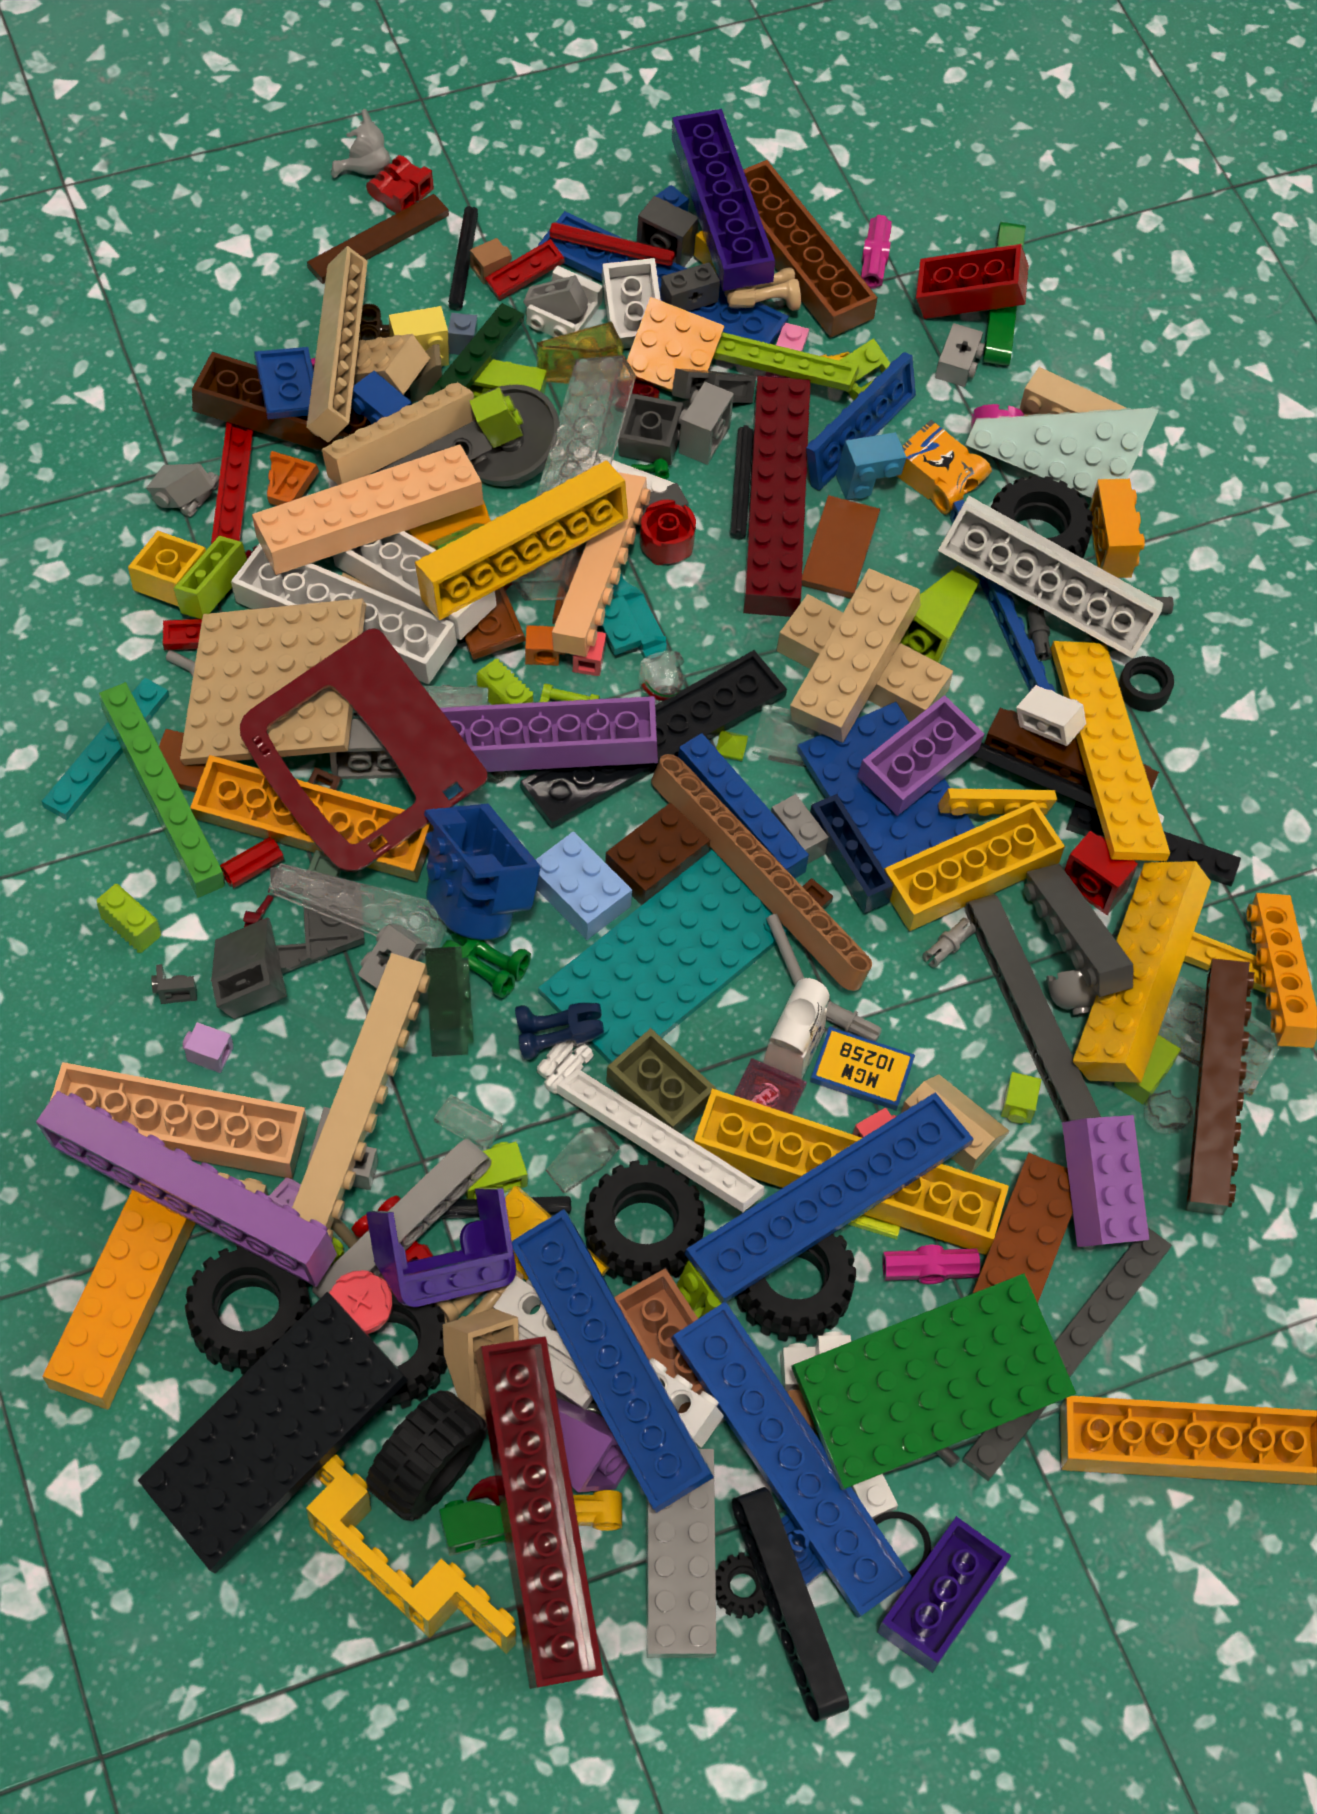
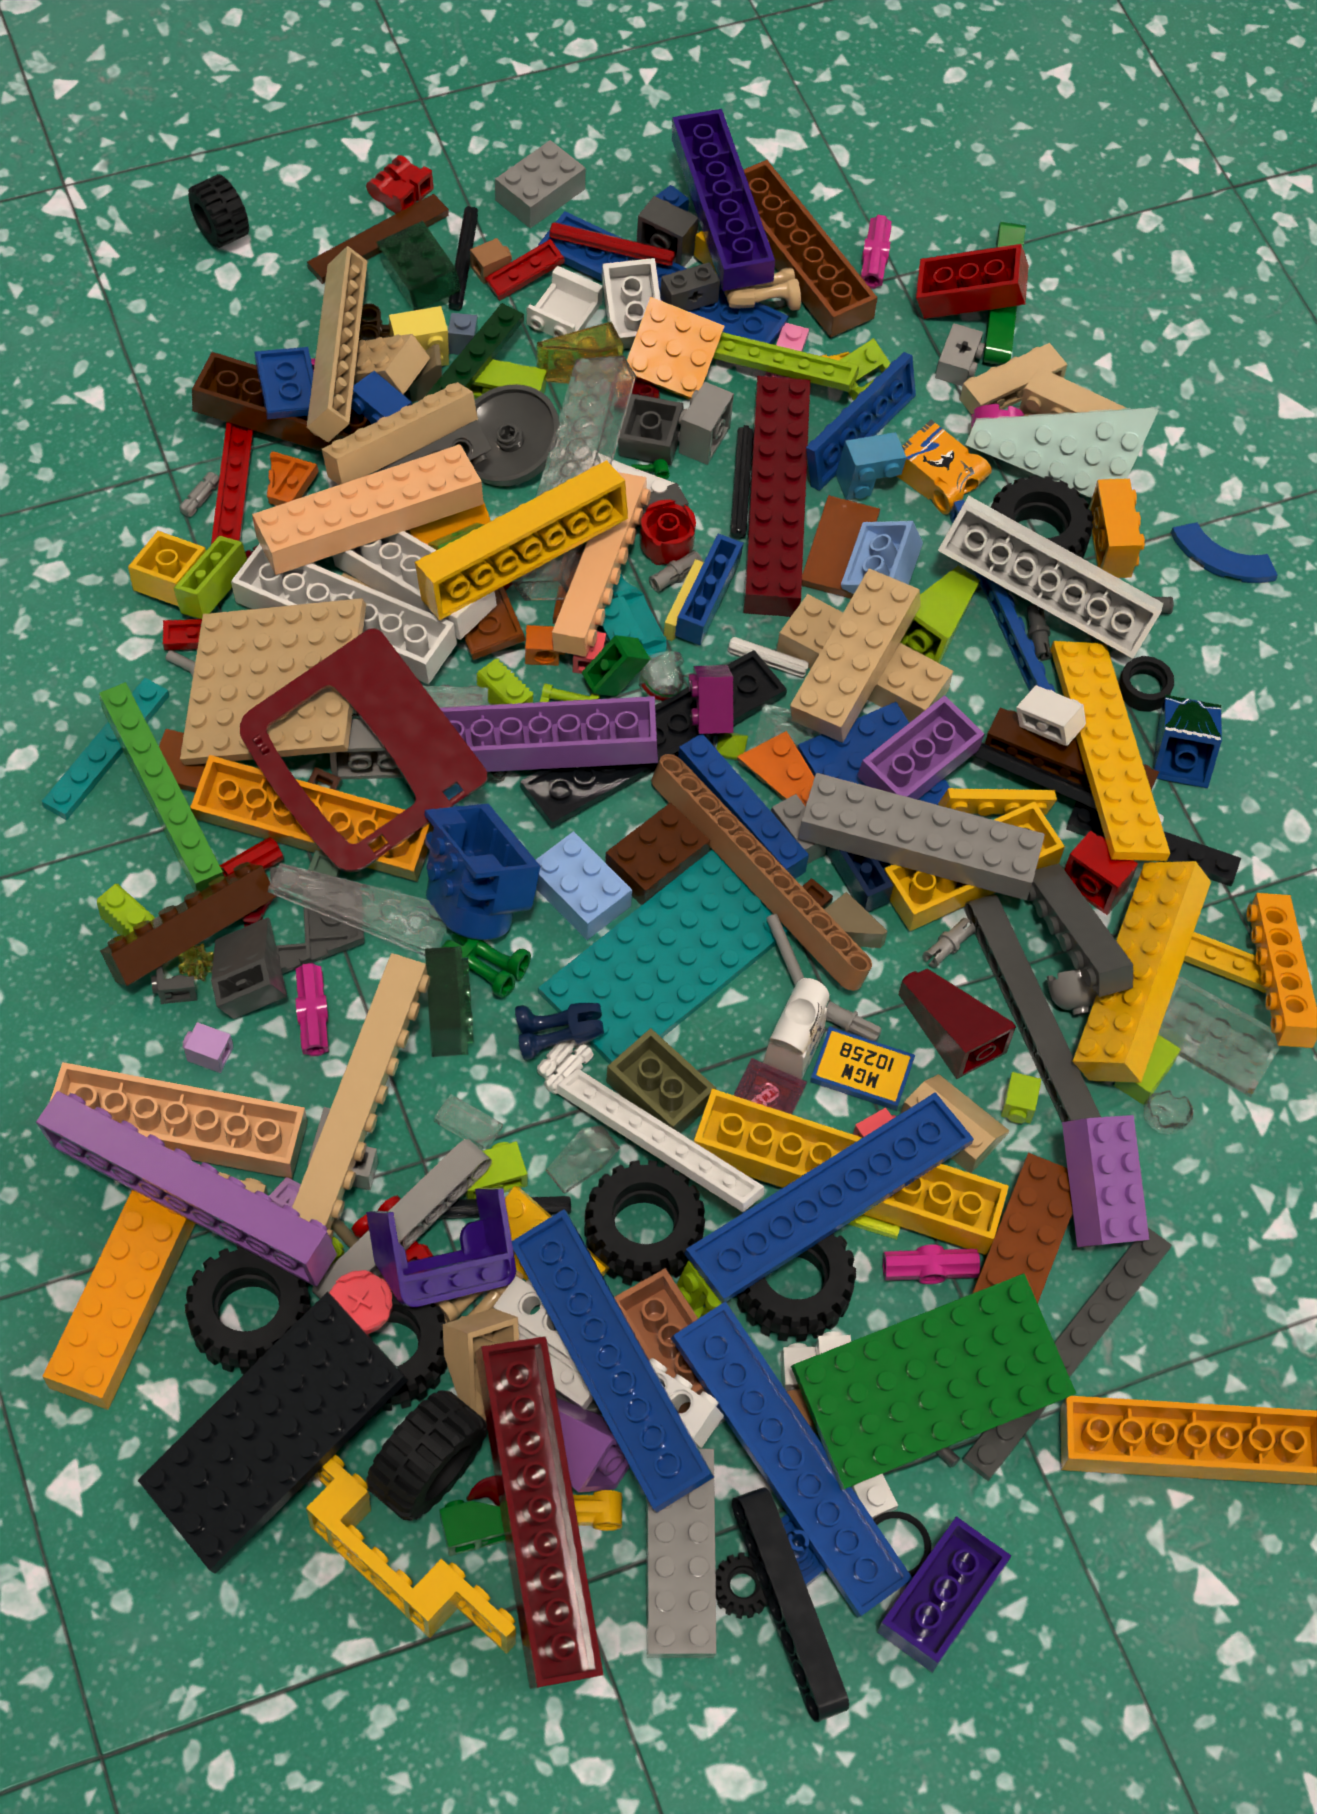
(179, 484): light grey slope -> none
(187, 923): none -> reddish brown brick
(196, 962): none -> clear yellow gear
(218, 211): none -> black tyre
(312, 1010): none -> dark pink piece
(367, 152): light grey piece -> none
(393, 940): light grey brick -> none
(418, 266): none -> clear green brick
(497, 417): lime brick -> none
(540, 184): none -> light grey brick
(559, 297): light grey slope -> none
(615, 665): none -> green brick
(671, 621): none -> light yellow tile
(674, 571): none -> light grey pin
(689, 380): dark grey slope -> none
(709, 589): none -> blue brick
(714, 698): none -> magenta brick
(770, 657): none -> white axle
(780, 767): none -> orange wing
(857, 922): none -> dark tan slope
(886, 548): none -> light blue slope
(921, 836): none -> light grey brick
(956, 1023): none -> dark red slope
(1007, 382): none -> tan brick
(1187, 741): none -> blue slope
(1218, 1086): reddish brown brick -> none
(1220, 560): none -> blue tile

